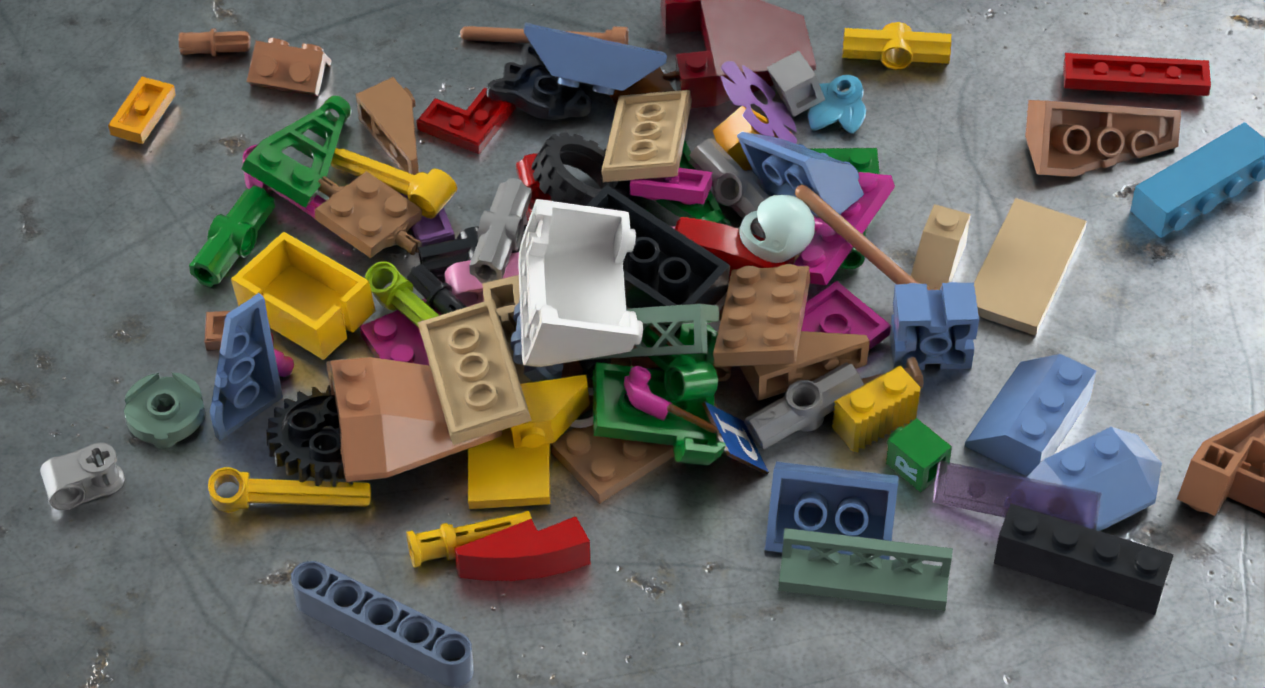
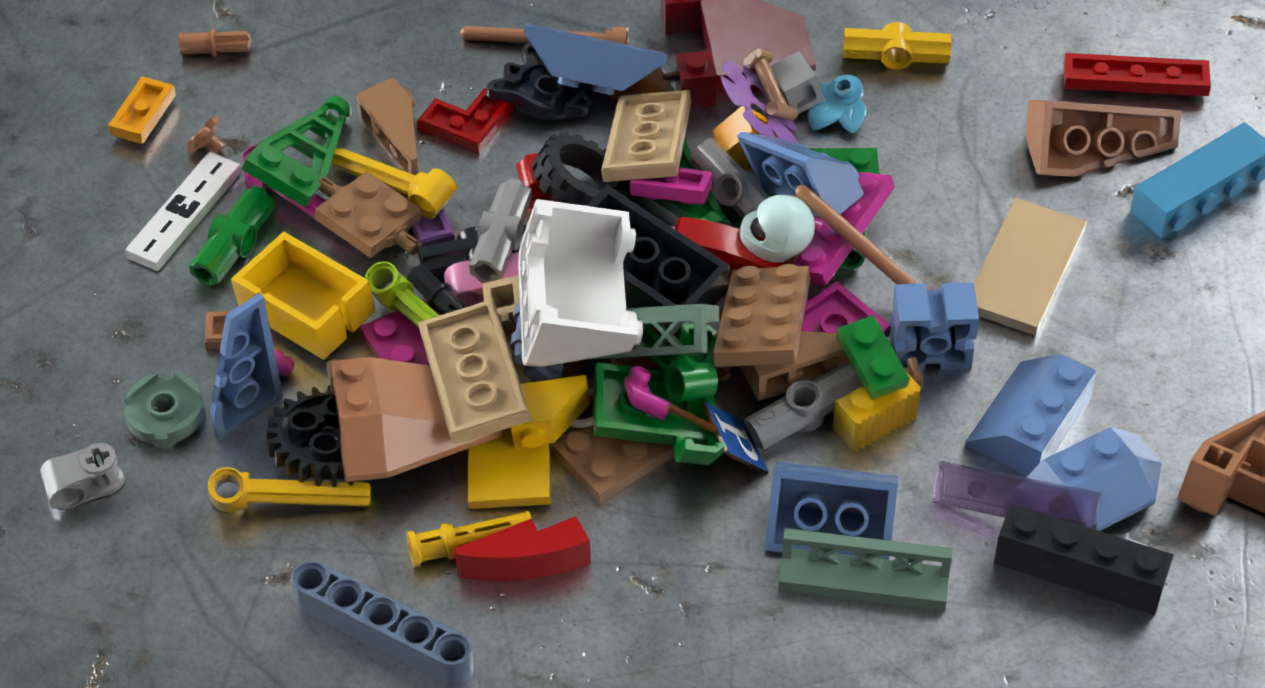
(183, 211): none -> white tile
(206, 137): none -> nougat plant
(288, 67): nougat bracket -> none
(777, 105): none -> medium nougat piece
(872, 357): none -> green plate
(916, 453): green brick -> none
(940, 246): tan slope -> none

